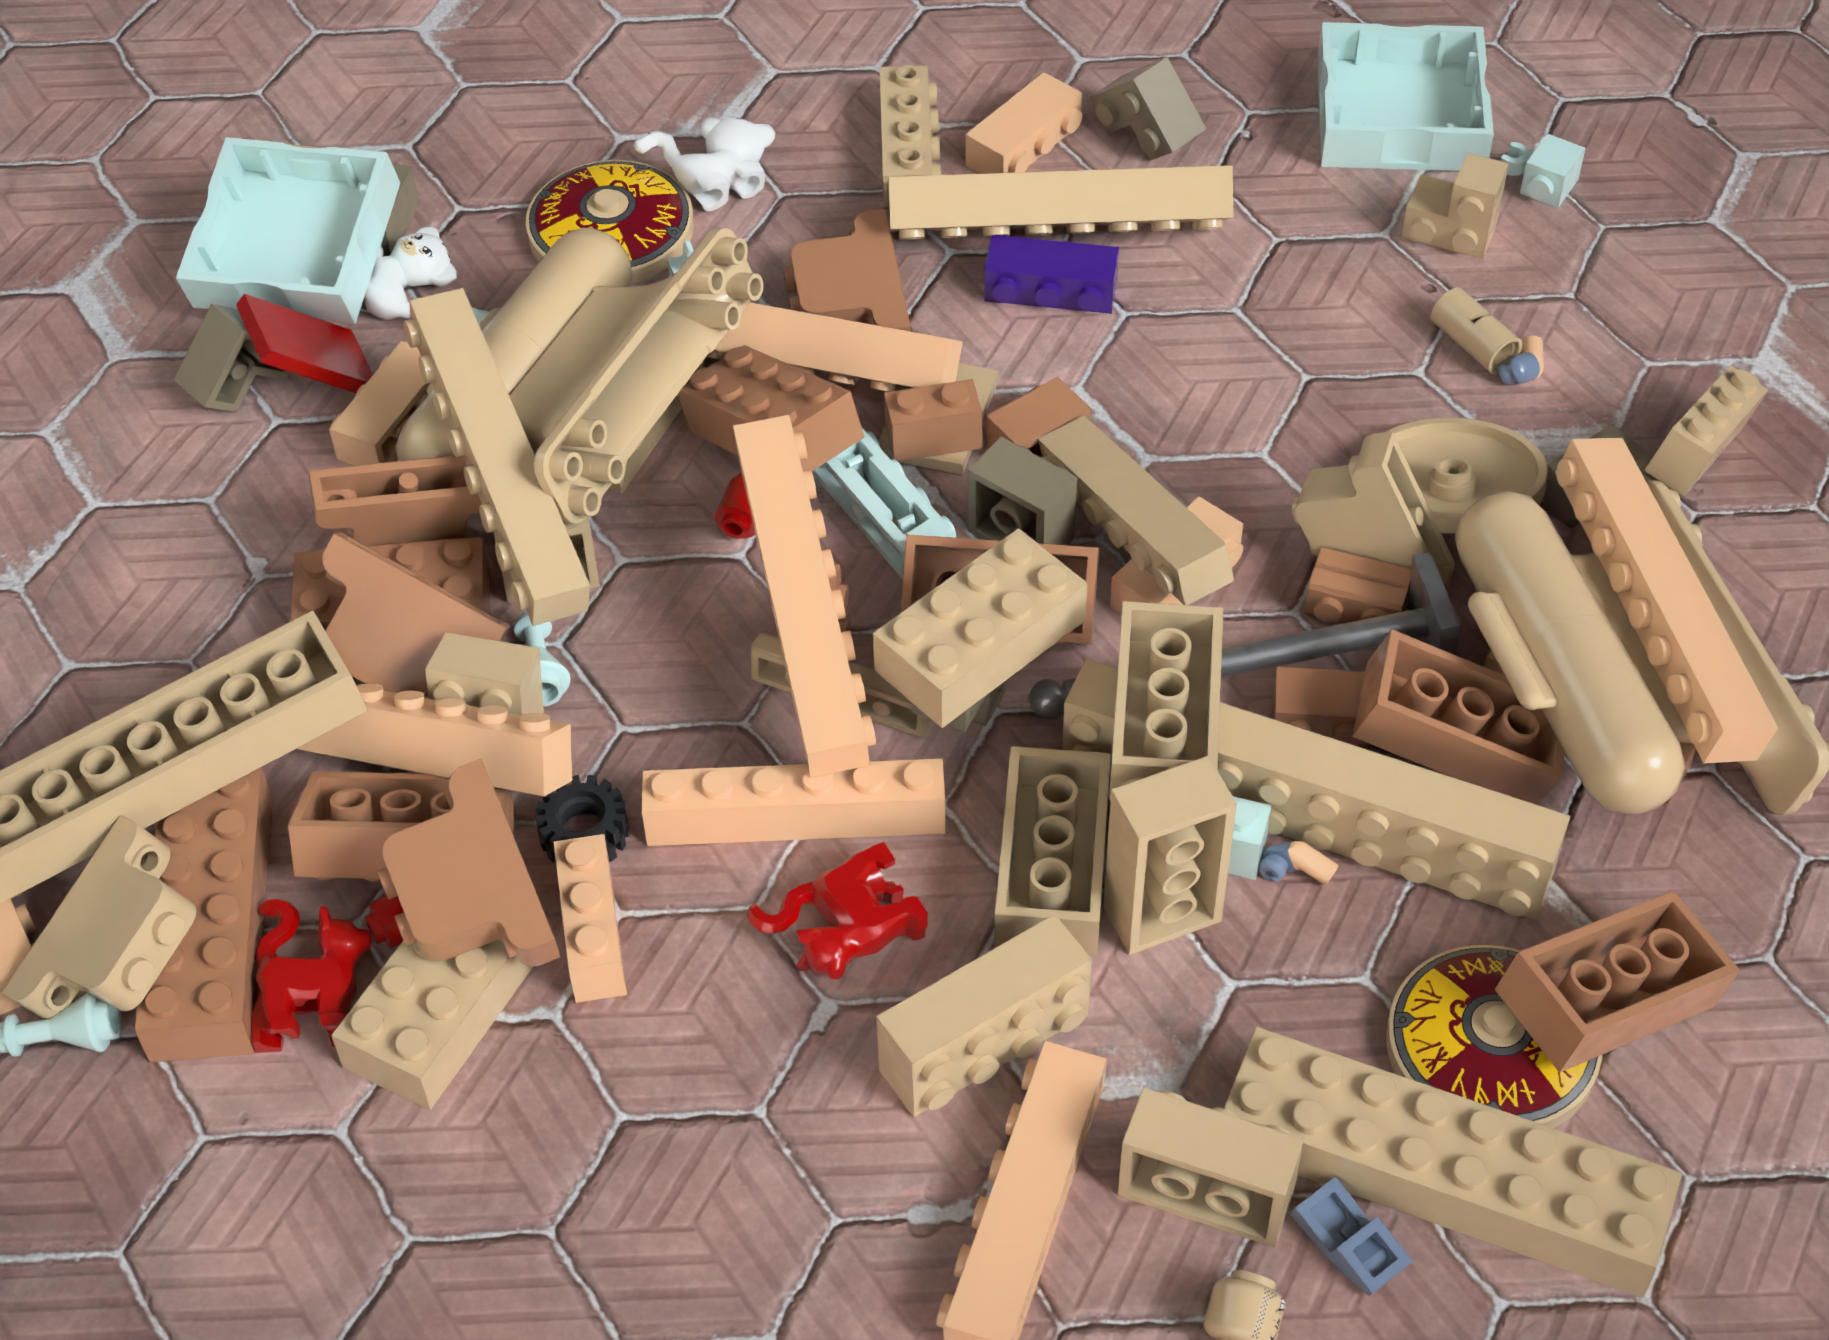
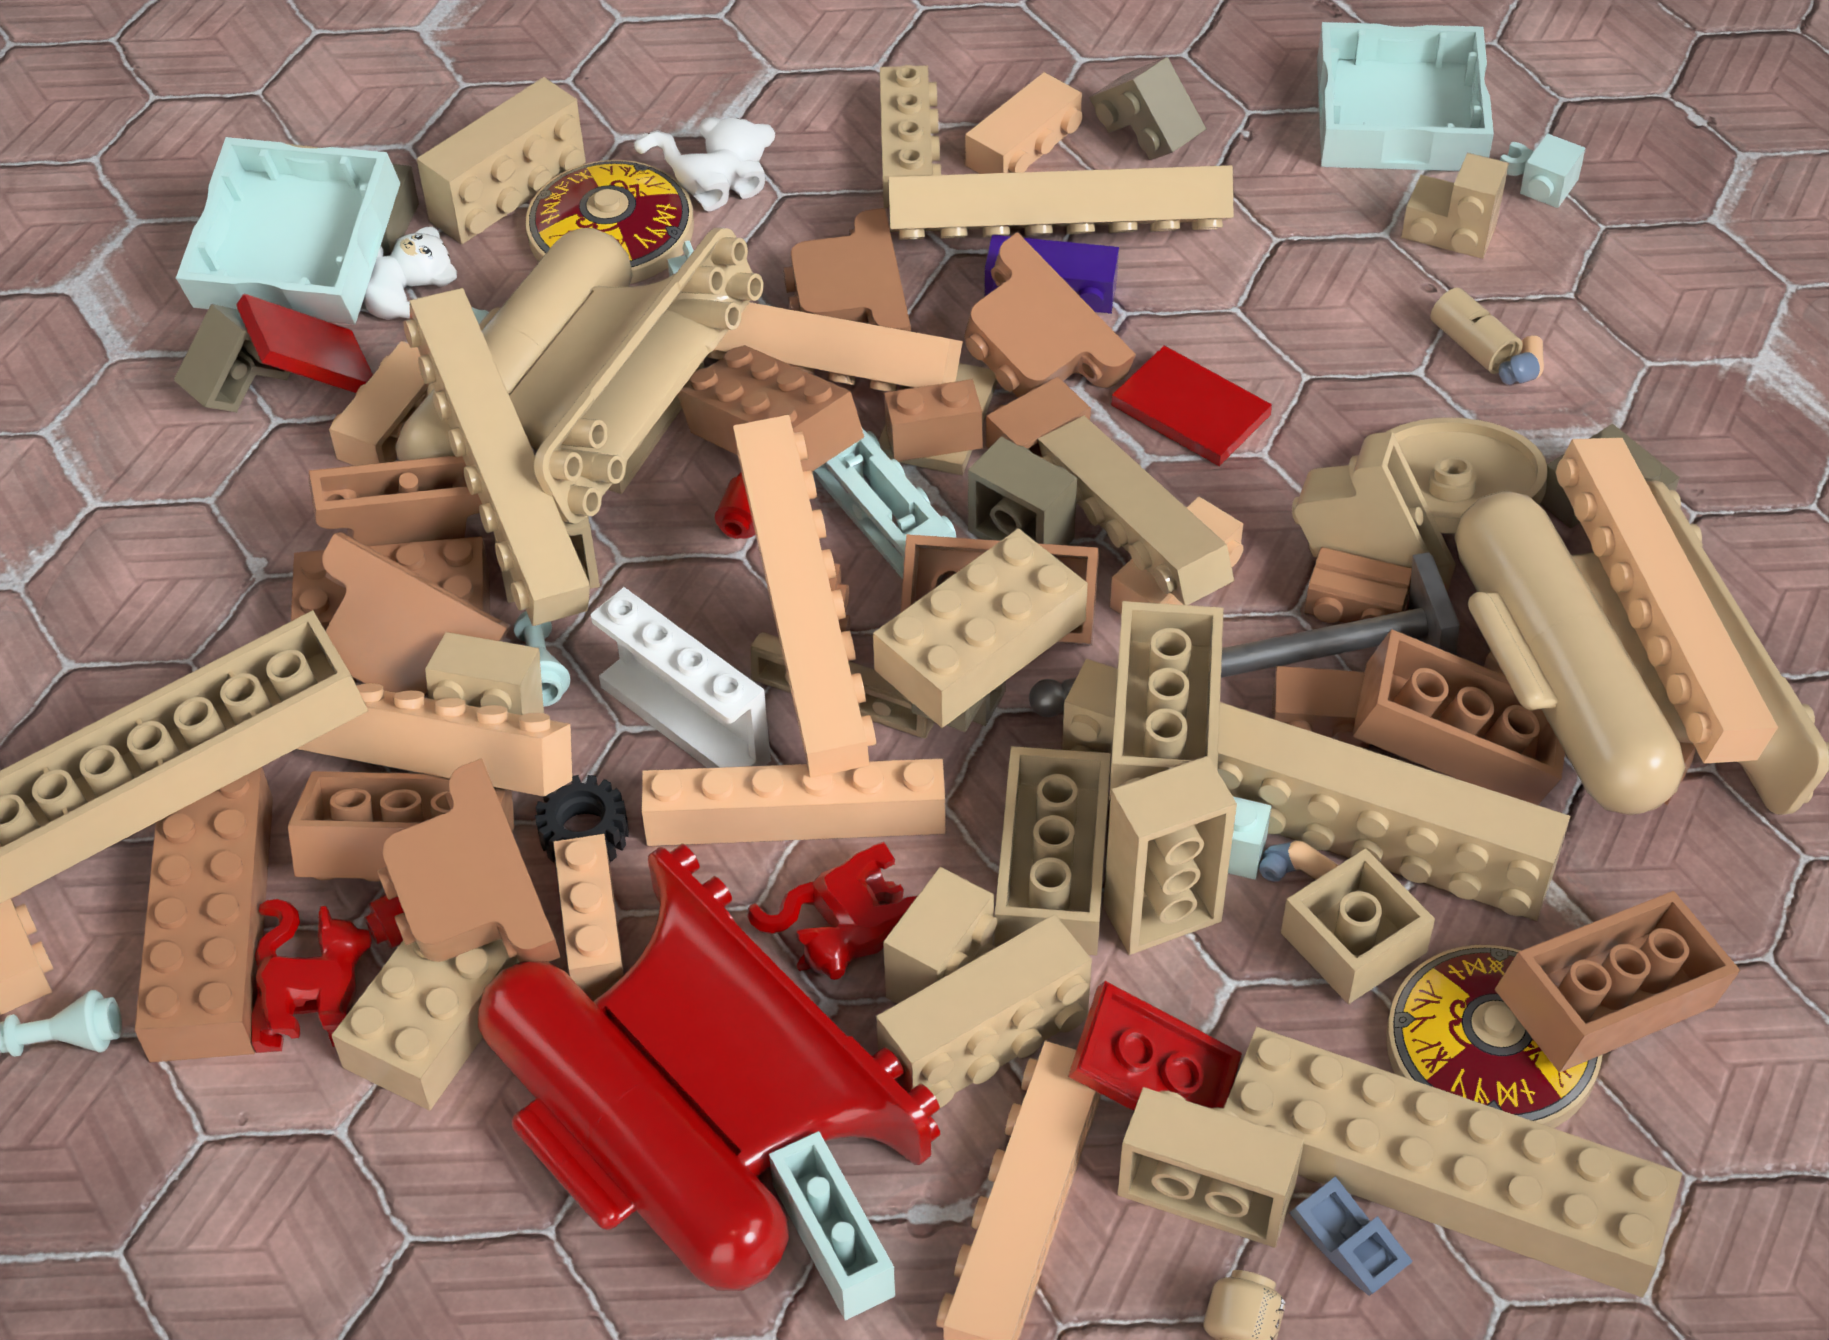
(108, 930): tan brick -> none
(501, 160): none -> tan brick
(682, 686): none -> white panel
(690, 1081): none -> red piece
(832, 1225): none -> light aqua brick
(938, 934): none -> tan brick
(1041, 327): none -> nougat brick
(1140, 1046): none -> red tile
(1191, 405): none -> red tile
(1357, 925): none -> tan brick
(1706, 430): tan brick -> none

